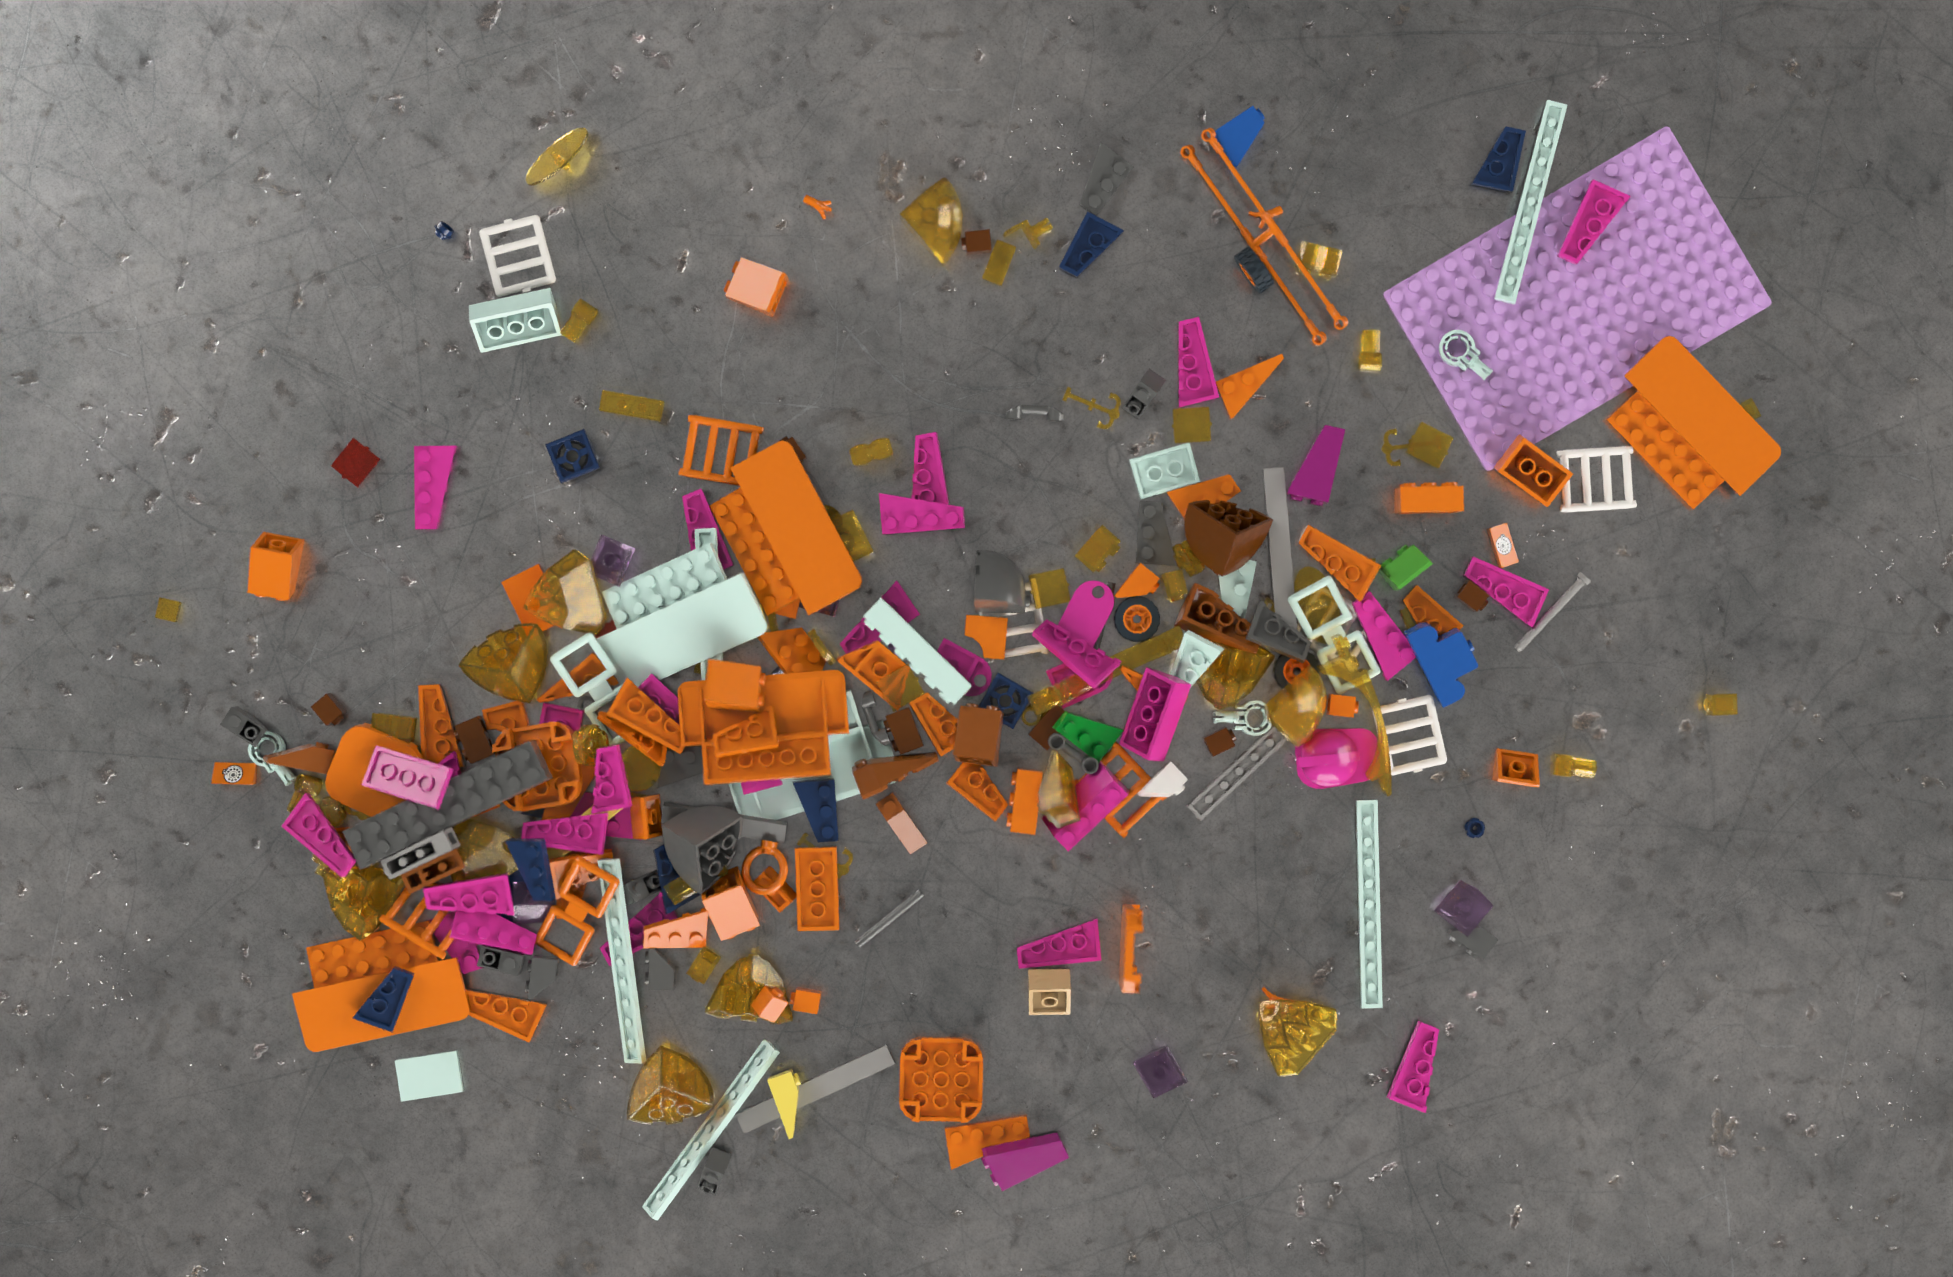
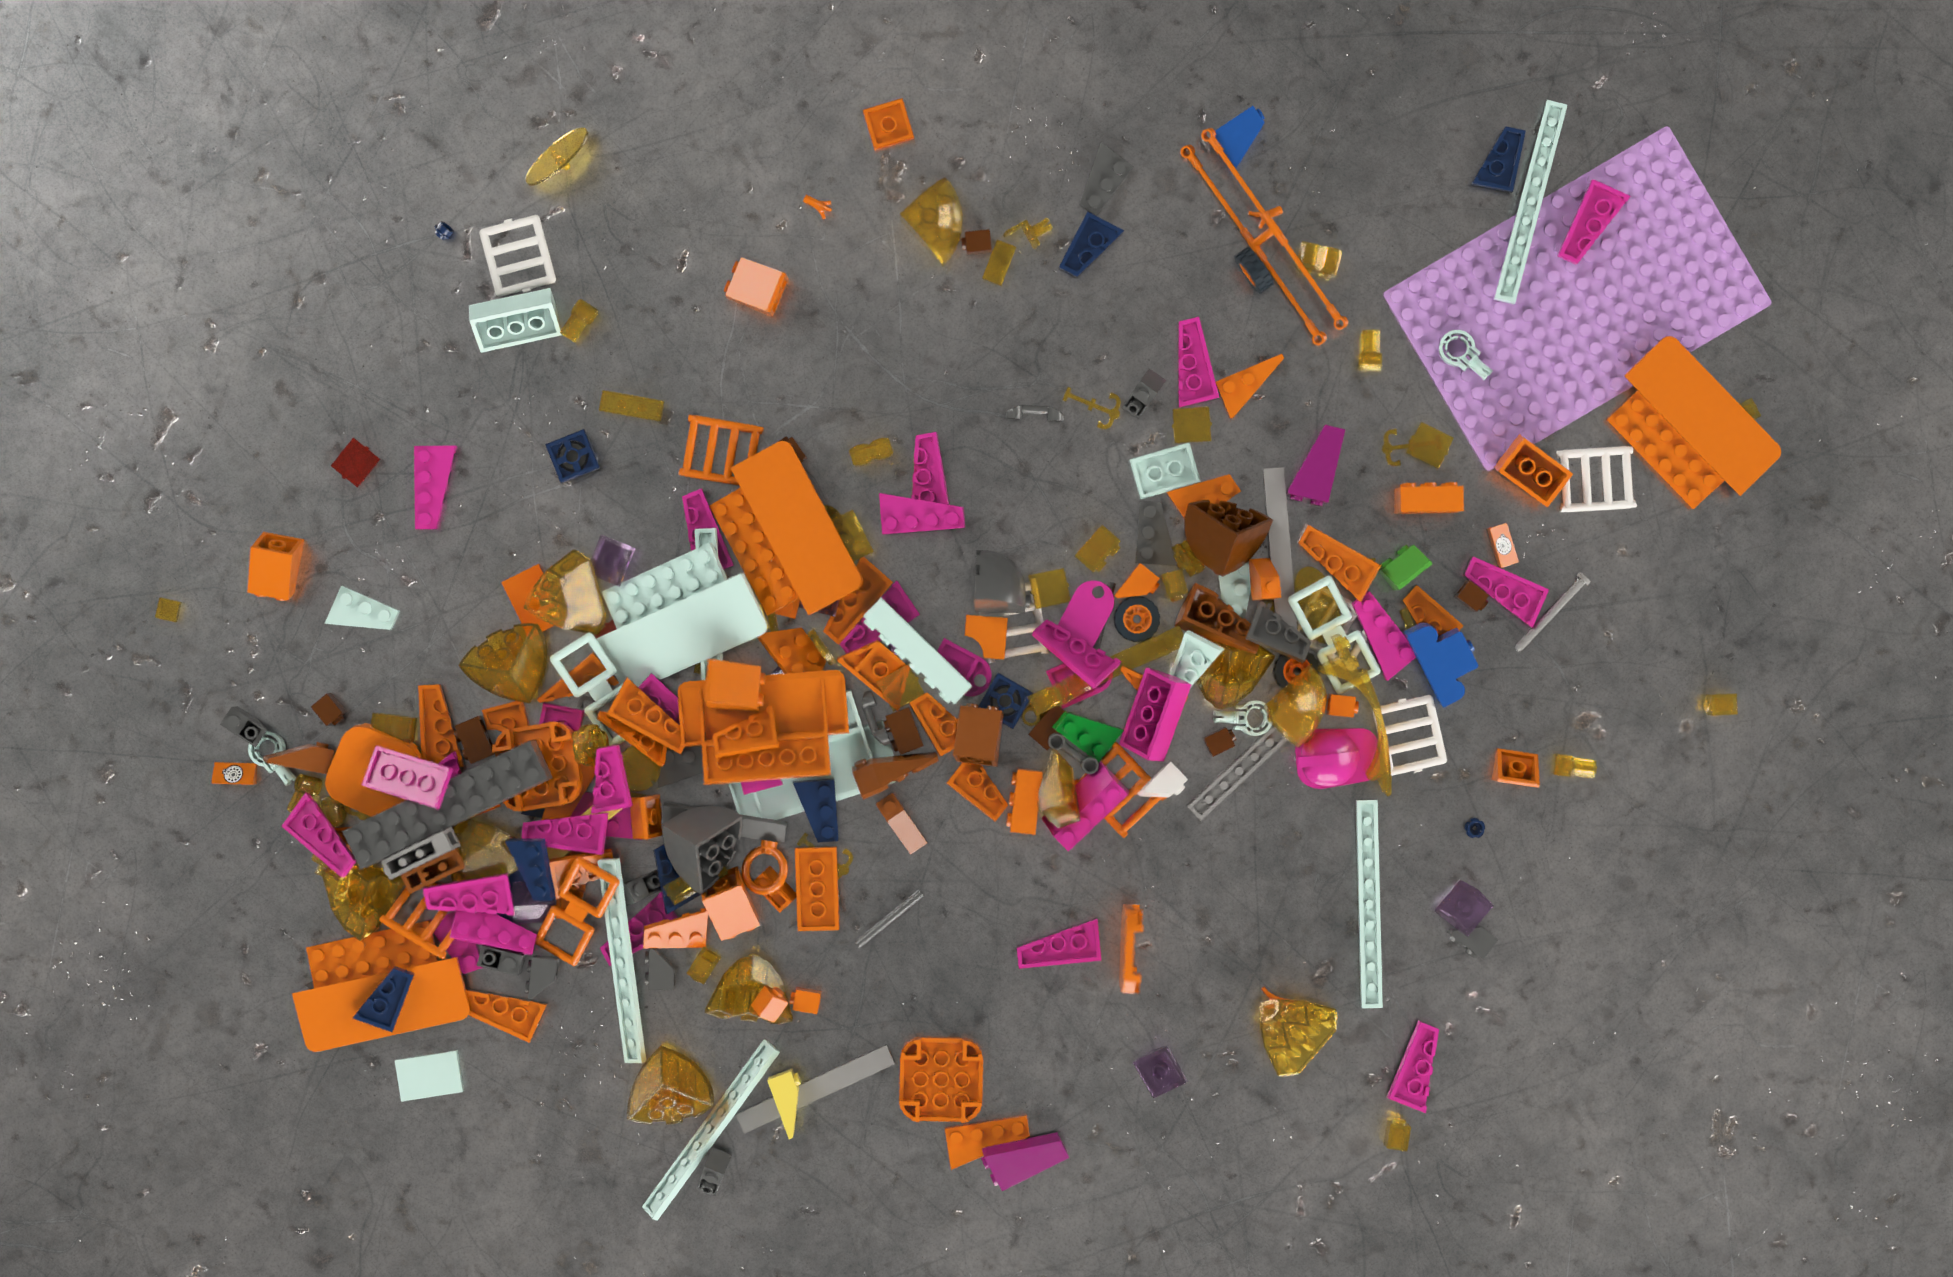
(360, 611): none -> light aqua wing
(856, 604): none -> orange wing
(888, 124): none -> orange tile
(1049, 991): tan slope -> none
(1264, 580): none -> orange slope
(1397, 1134): none -> clear yellow brick

